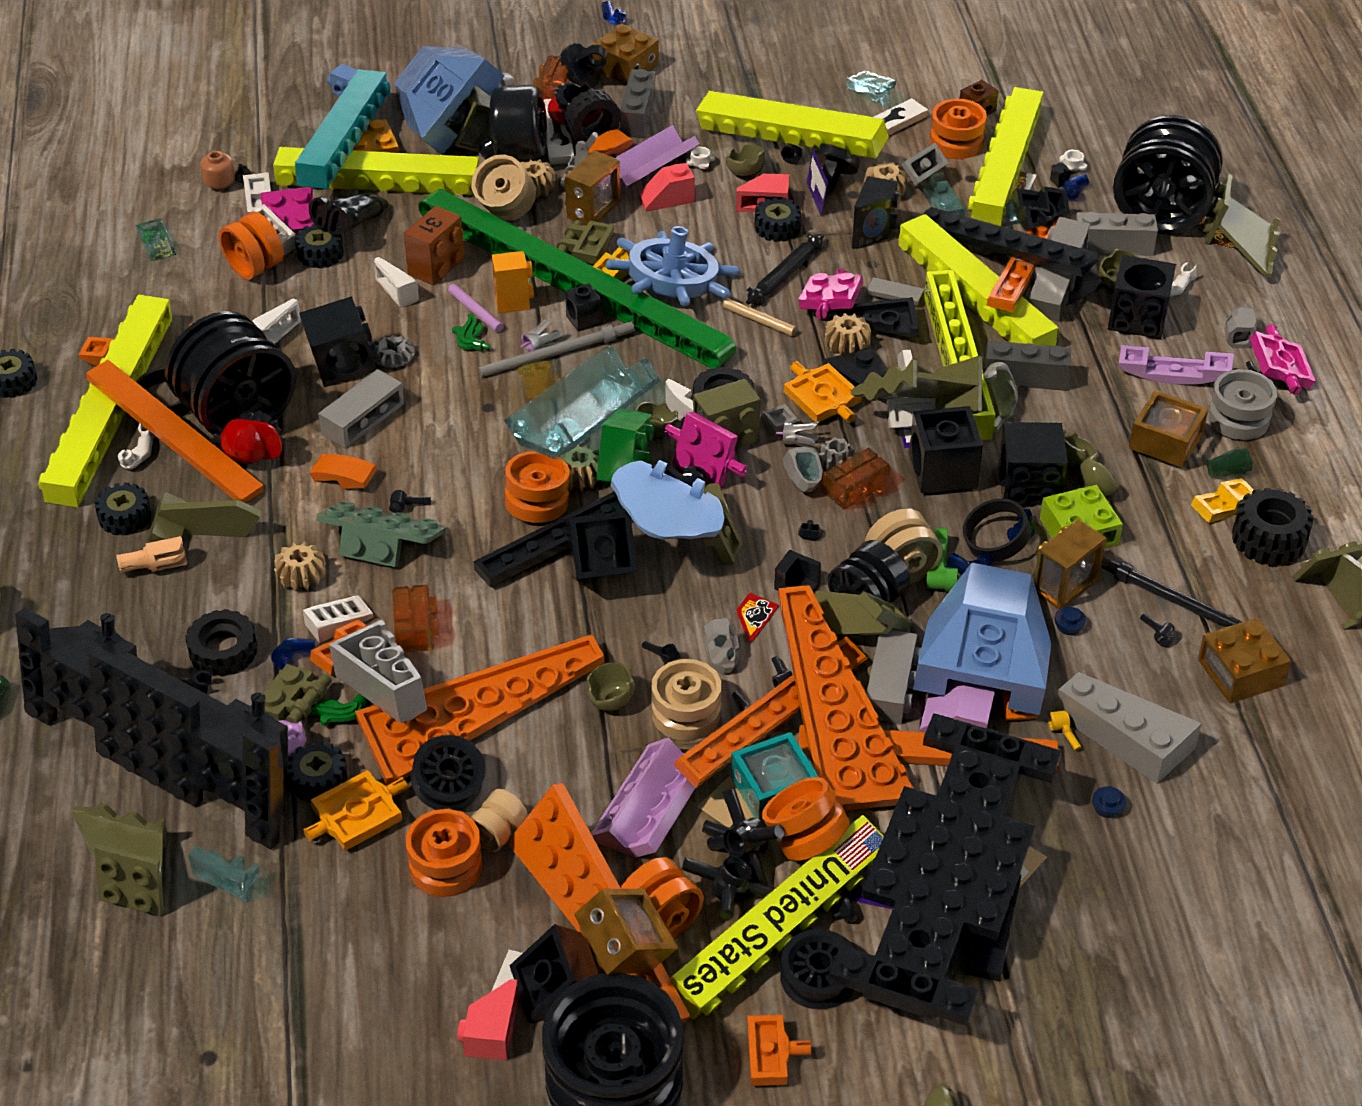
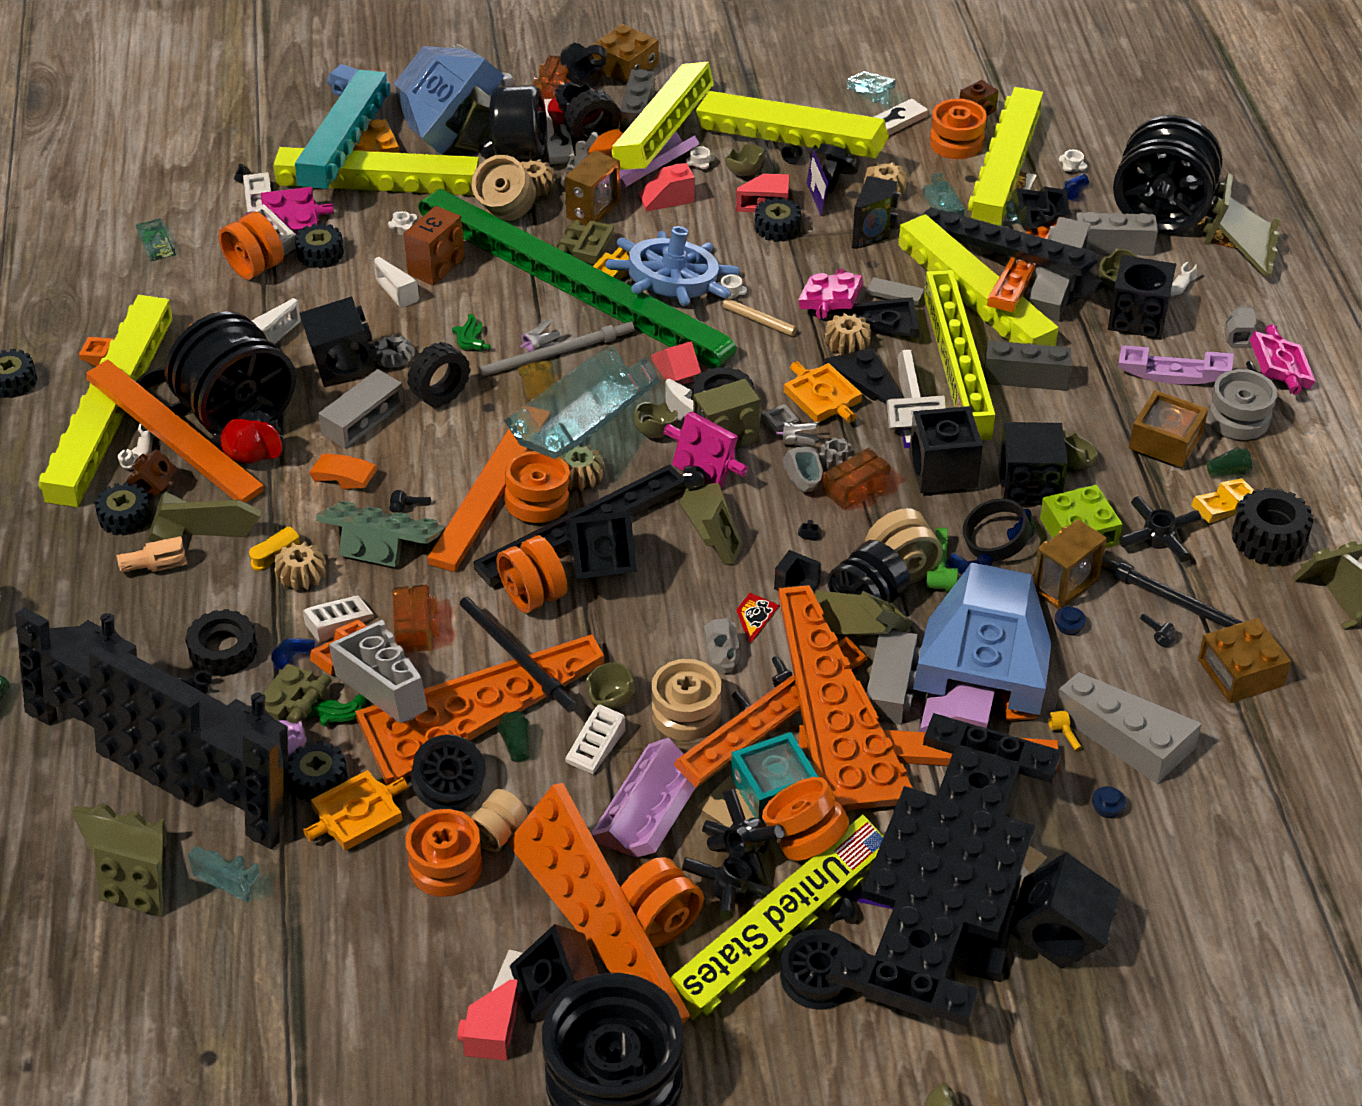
(152, 473): none -> reddish brown brick
(217, 170): nougat head -> none
(264, 553): none -> yellow bar
(345, 212): black piece -> none
(402, 221): none -> white plate
(425, 366): none -> black tyre
(475, 508): none -> orange tile
(476, 308): lavender bar -> none
(511, 281): light orange brick -> none
(515, 734): none -> clear green cone
(532, 574): none -> orange wheel
(550, 686): none -> black bar
(583, 307): black brick -> none
(603, 721): none -> white slope
(616, 17): clear blue arm -> none
(624, 441): green brick -> none
(625, 931): pearl gold piece -> none
(663, 116): none -> neon yellow brick
(666, 505): light blue animal -> none
(667, 653): black hand -> none
(677, 363): none -> coral slope
(734, 284): none -> white plate
(771, 1049): orange plate -> none
(785, 269): black wheel -> none
(925, 163): light grey slope -> none
(951, 385): olive piece -> none
(1004, 391): light grey helmet -> none
(1059, 174): black piece -> none
(1064, 911): none -> black brick
(1094, 473): olive hair -> none
(1160, 529): none -> black bar

